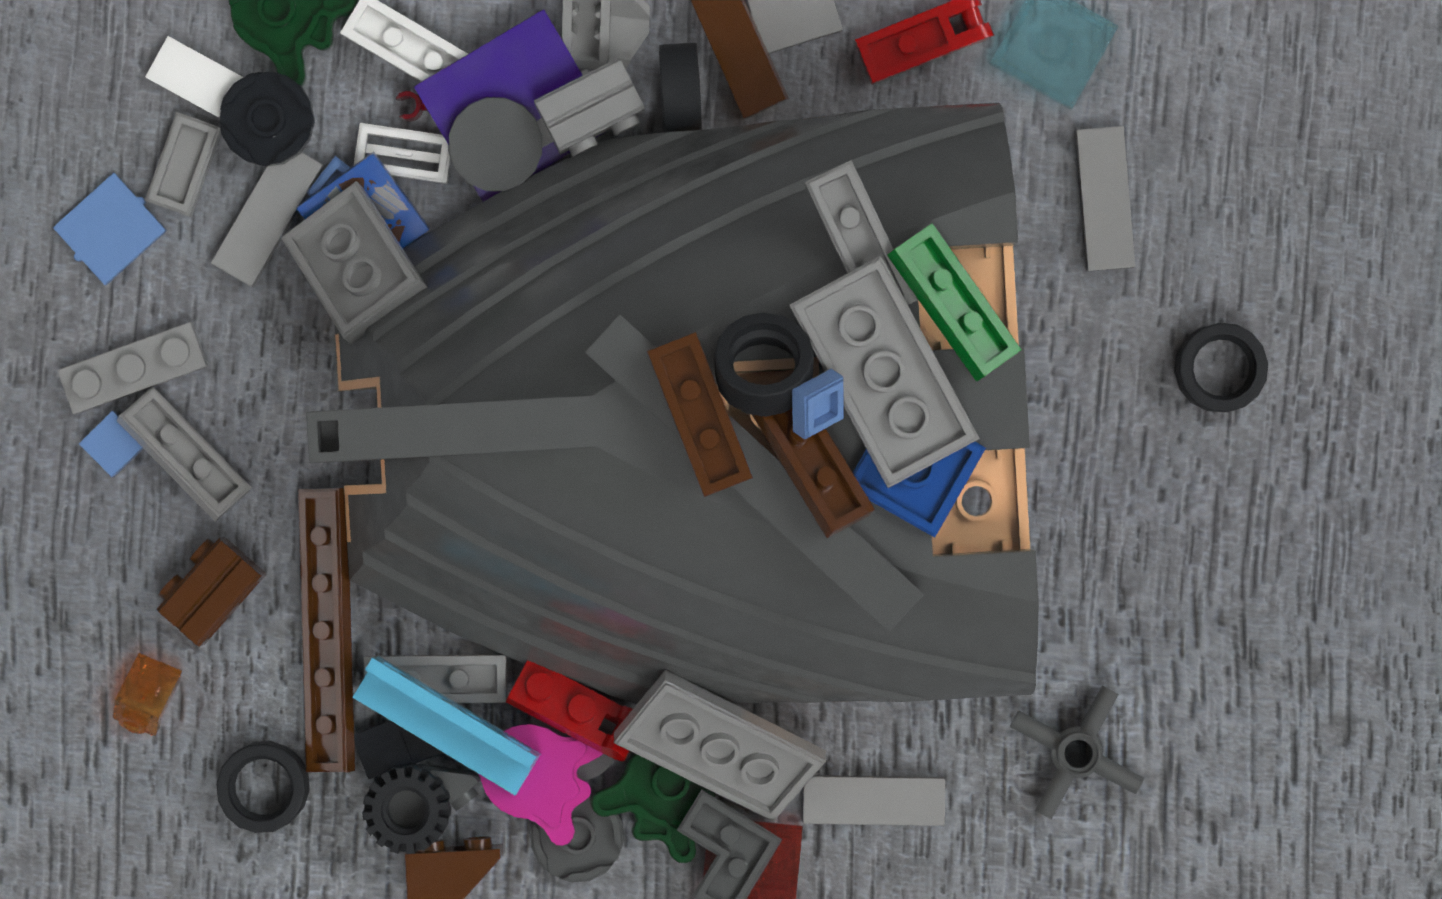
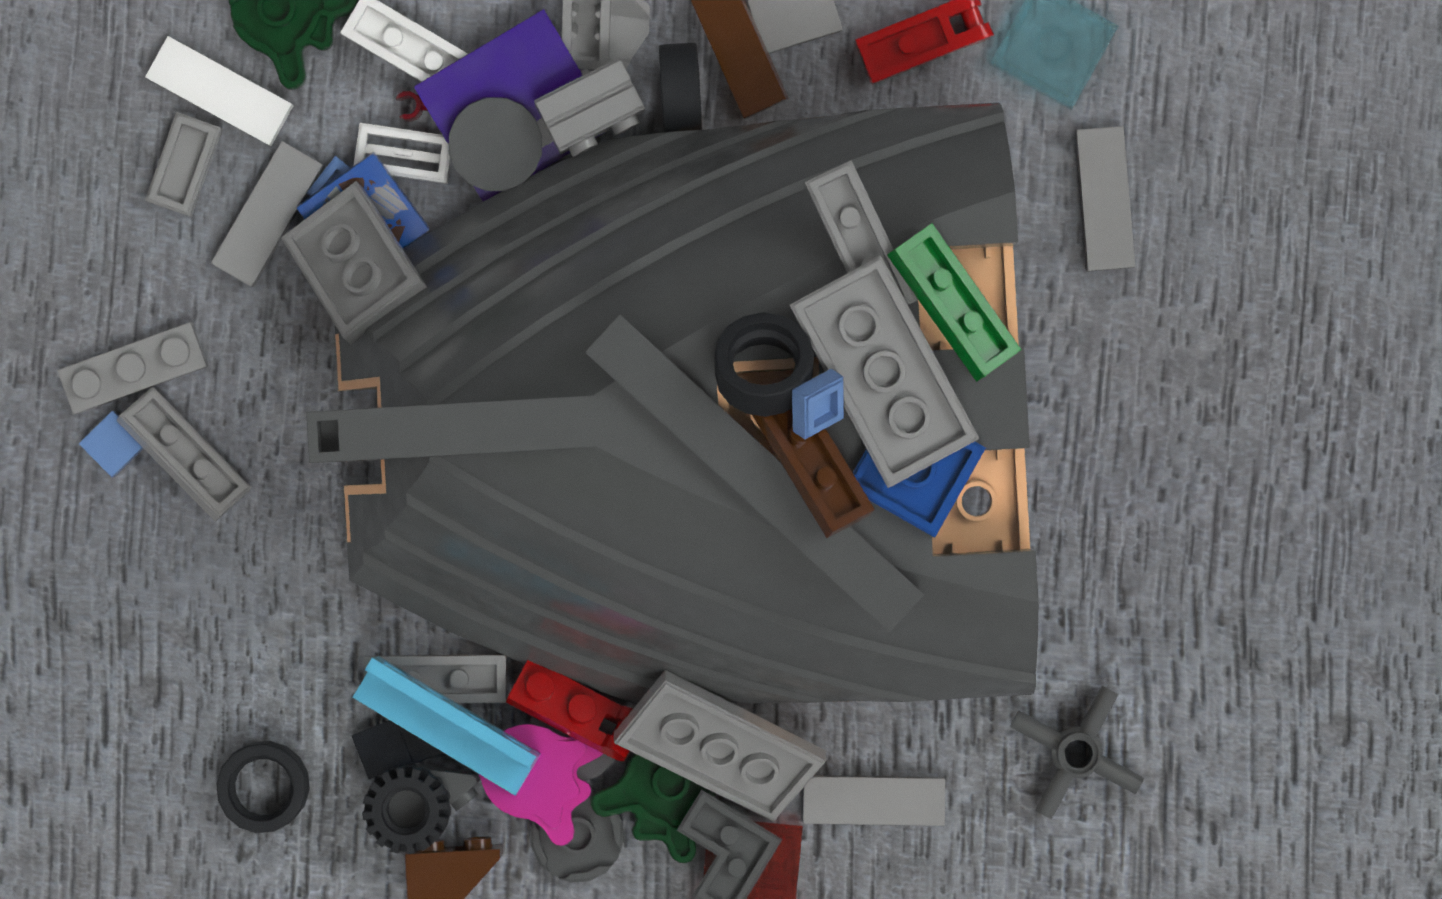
(109, 229): medium blue piece -> none
(145, 695): clear orange bracket -> none
(210, 590): reddish brown brick -> none
(266, 118): black tile -> none
(326, 631): reddish brown tile -> none
(700, 414): reddish brown plate -> none
(1256, 374): black tyre -> none

